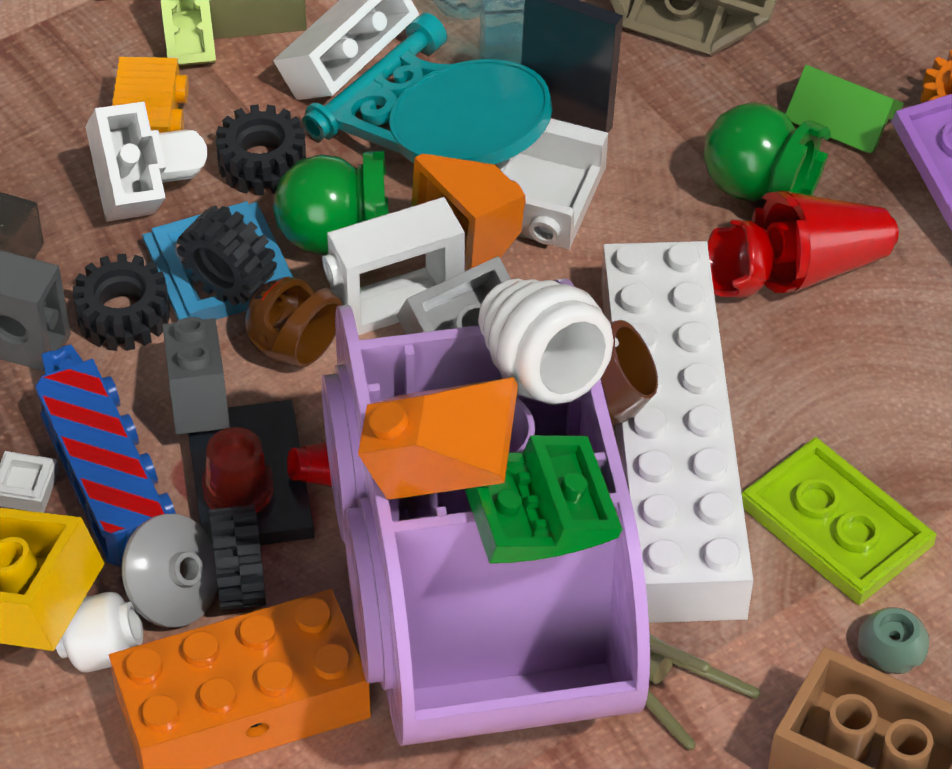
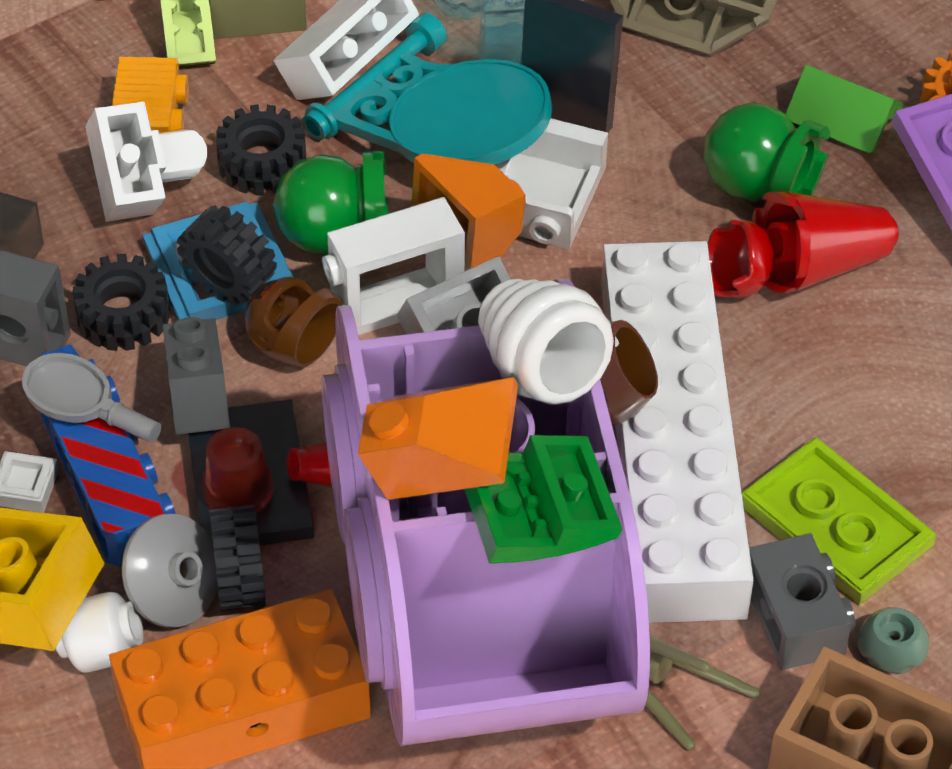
(78, 392): none -> light grey piece
(794, 627): none -> dark grey brick

